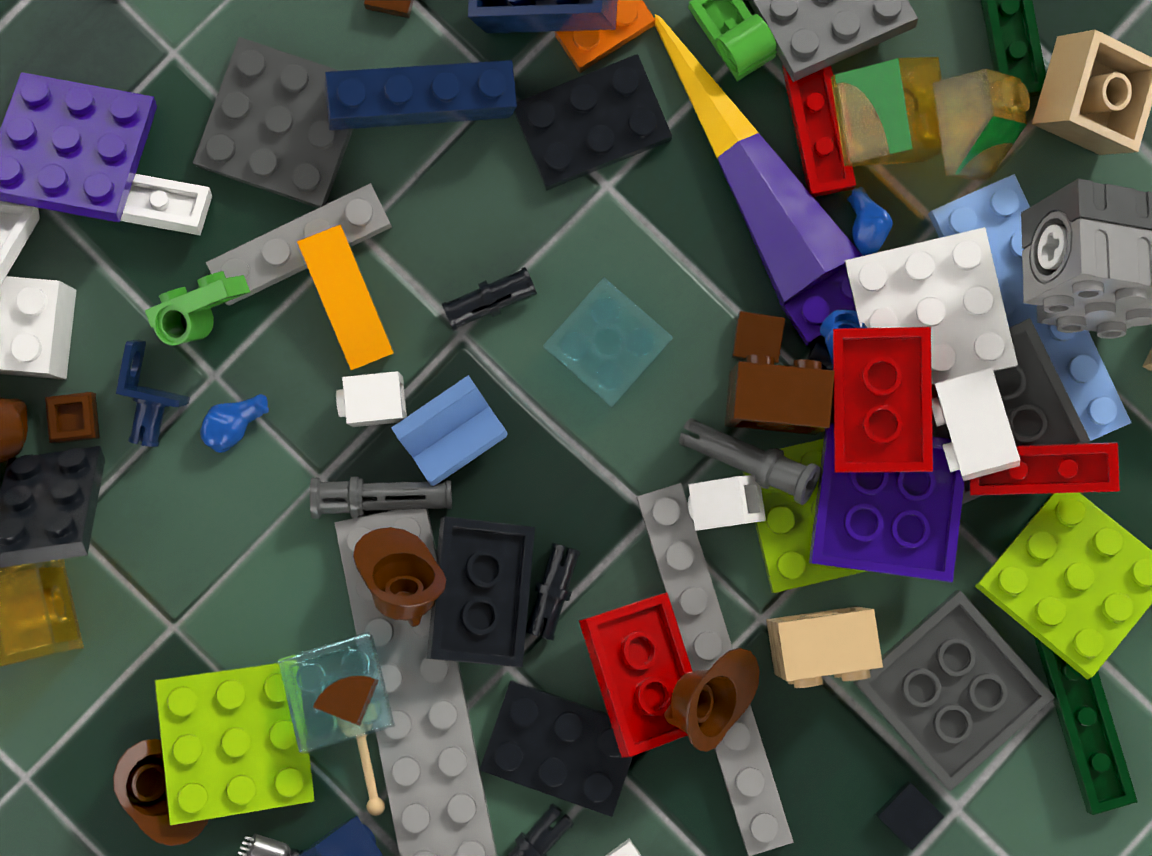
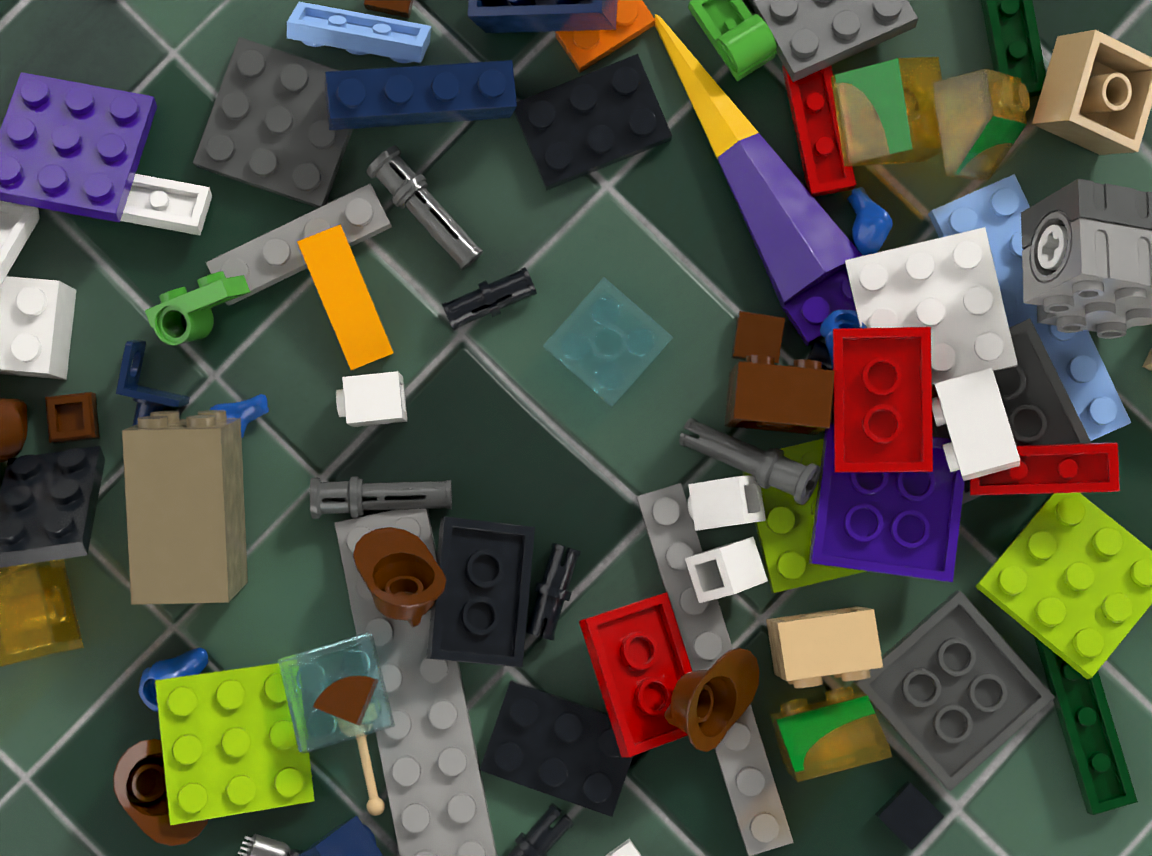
(185, 508): none -> dark tan brick
(185, 664): none -> blue animal
(358, 32): none -> light blue plate
(412, 193): none -> dark grey pin
(450, 431): medium blue panel -> none
(726, 570): none -> white brick
(829, 734): none -> clear yellow slope

